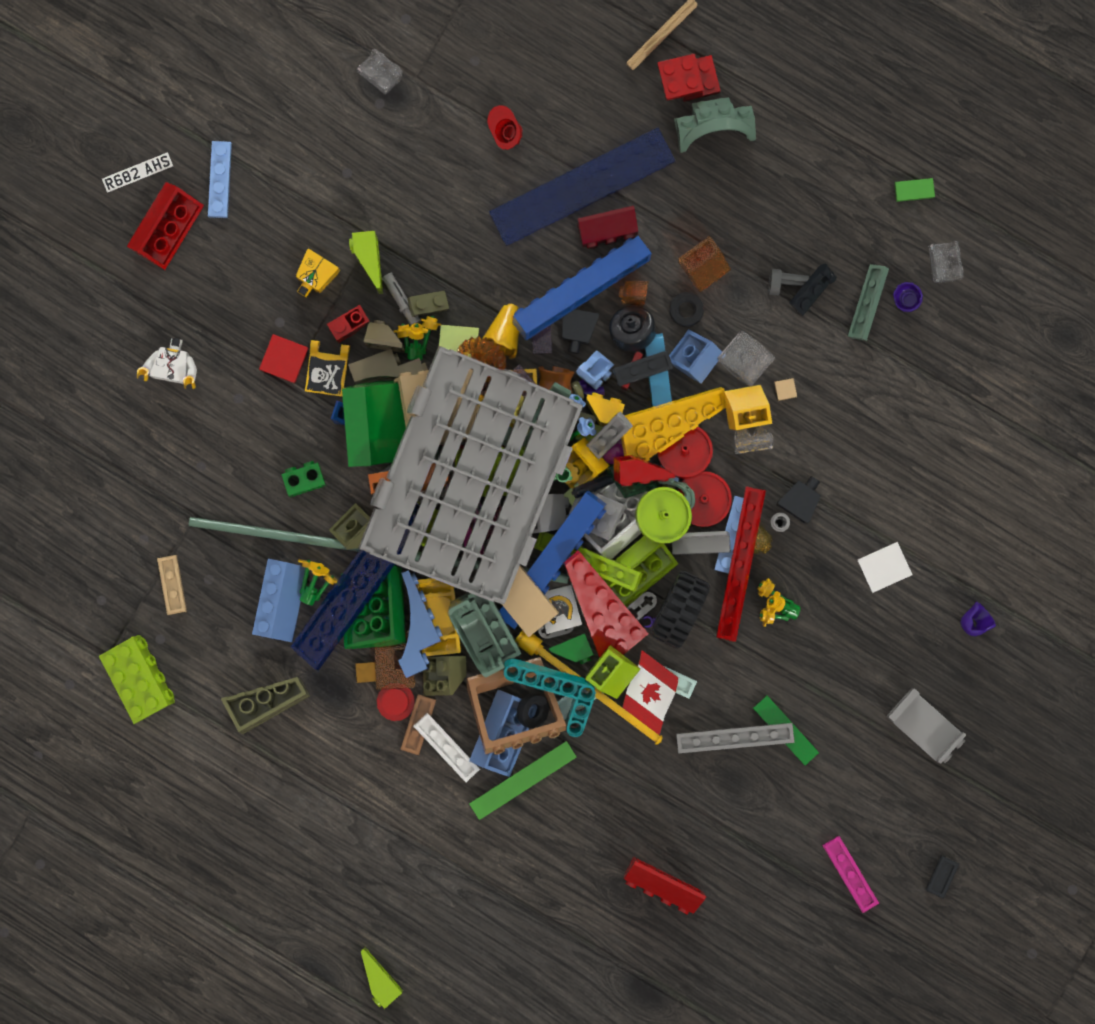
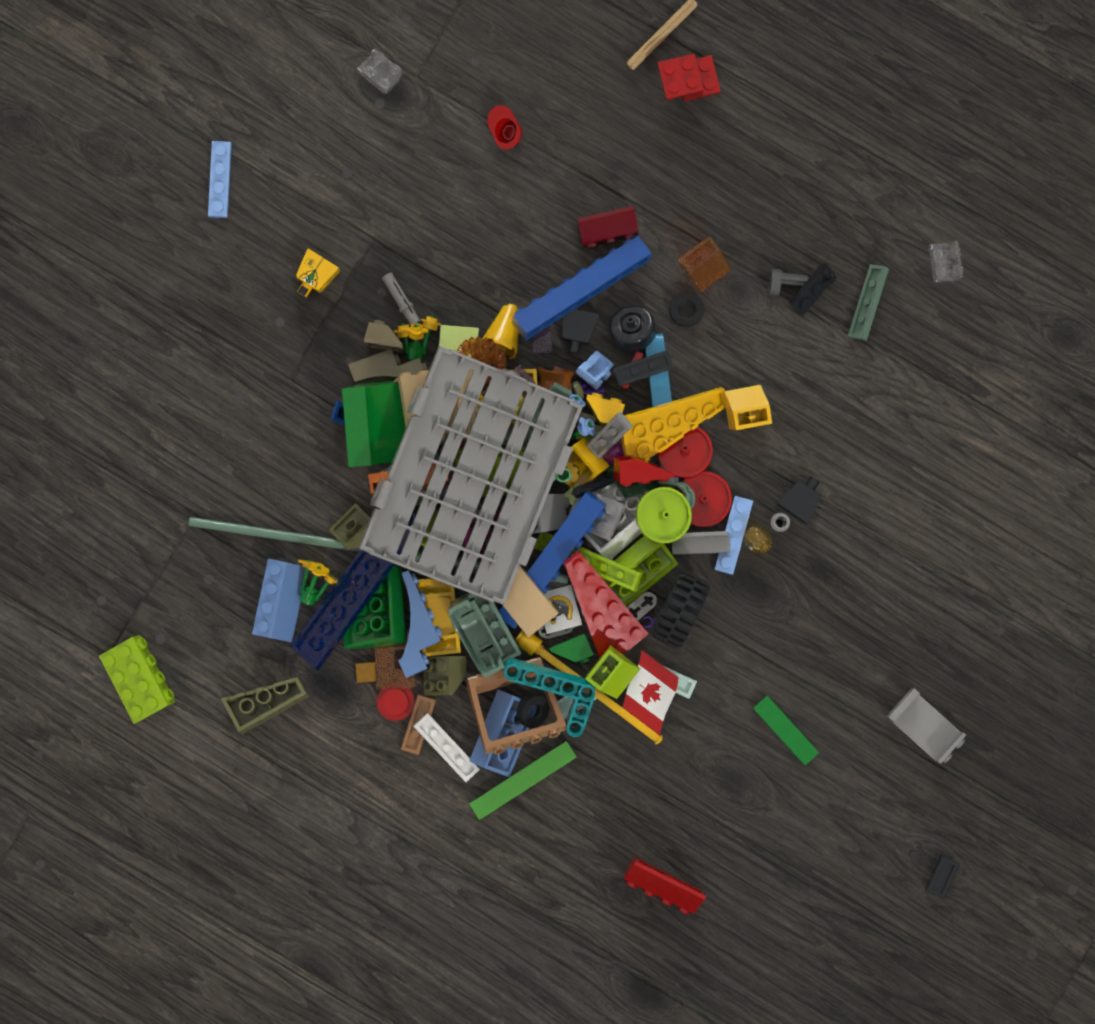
(137, 172): white sticker -> none
(165, 225): red slope -> none
(170, 365): white torso -> none
(172, 585): tan tile -> none
(284, 358): red tile -> none
(304, 485): green brick -> none
(326, 371): flag -> none
(348, 324): red slope -> none
(366, 250): lime slope -> none
(381, 983): lime slope -> none
(428, 303): olive plate -> none
(582, 186): clear blue plate -> none
(634, 292): clear orange slope -> none
(695, 356): medium blue slope -> none
(712, 117): sand green piece -> none
(735, 738): light grey plate -> none
(741, 563): red tile -> none
(746, 358): clear slope -> none
(759, 441): clear tile -> none
(776, 603): yellow plant -> none
(785, 389): tan tile -> none
(850, 874): dark pink tile -> none
(884, 567): white sticker -> none
(908, 297): dark purple hair -> none
(914, 190): bright green tile -> none
(981, 616): dark purple hair -> none

